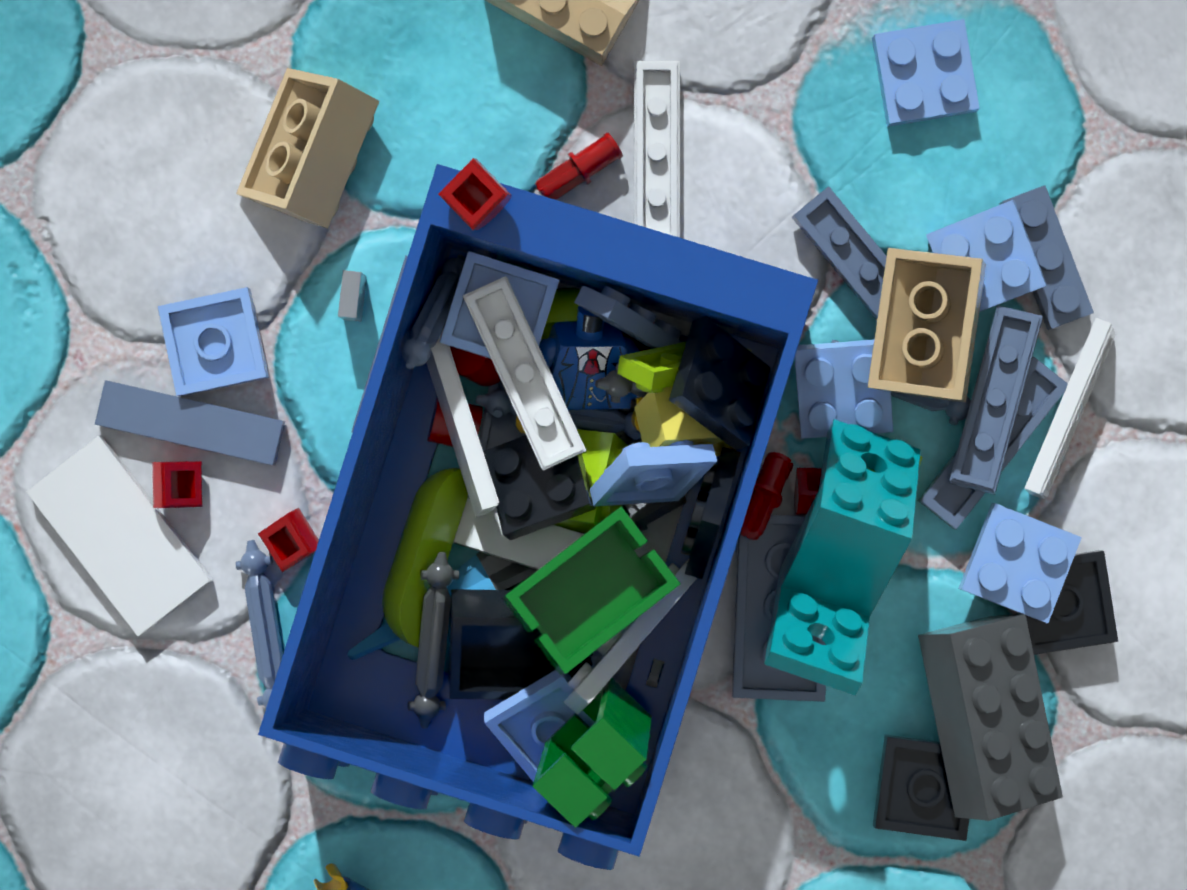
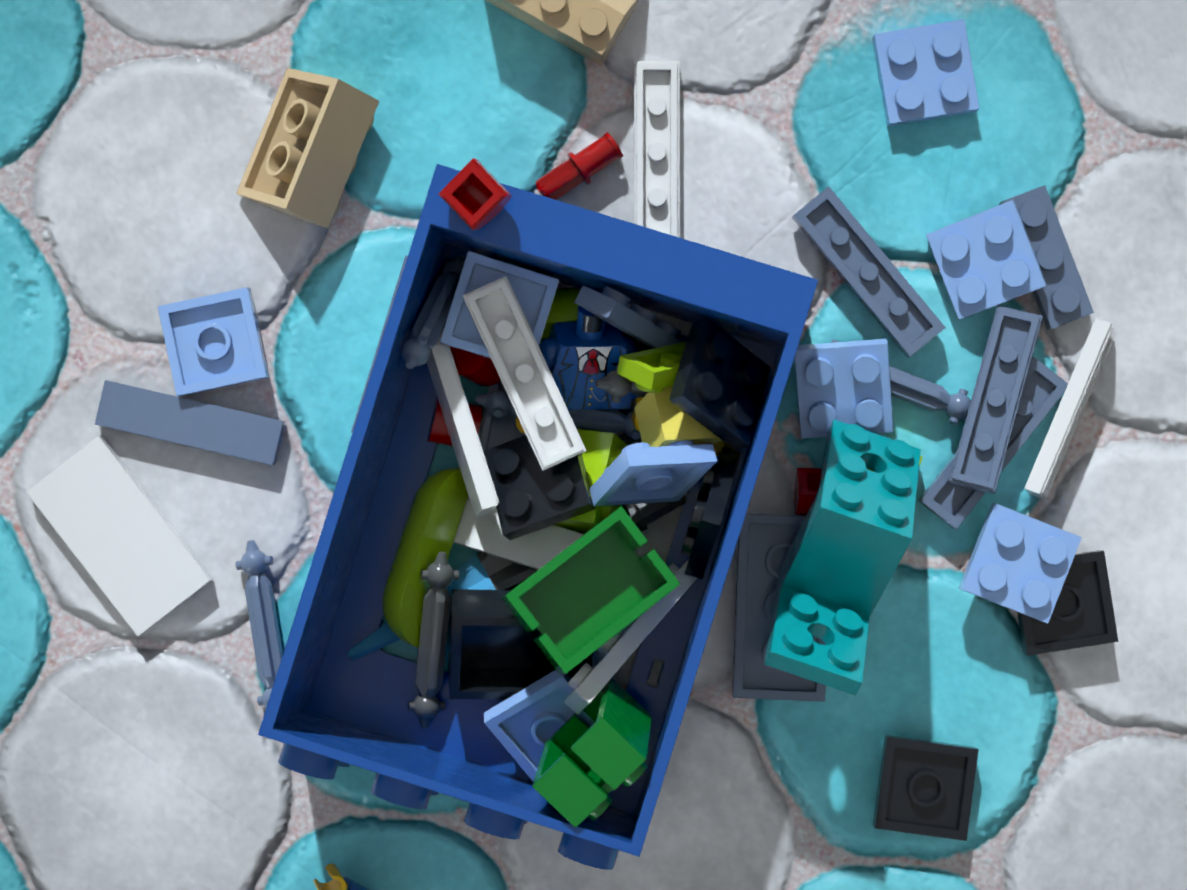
(177, 484): red brick -> none
(290, 539): red brick -> none
(352, 296): light grey tile -> none
(766, 494): red axle -> none
(927, 324): tan slope -> none
(990, 717): dark grey piece -> none

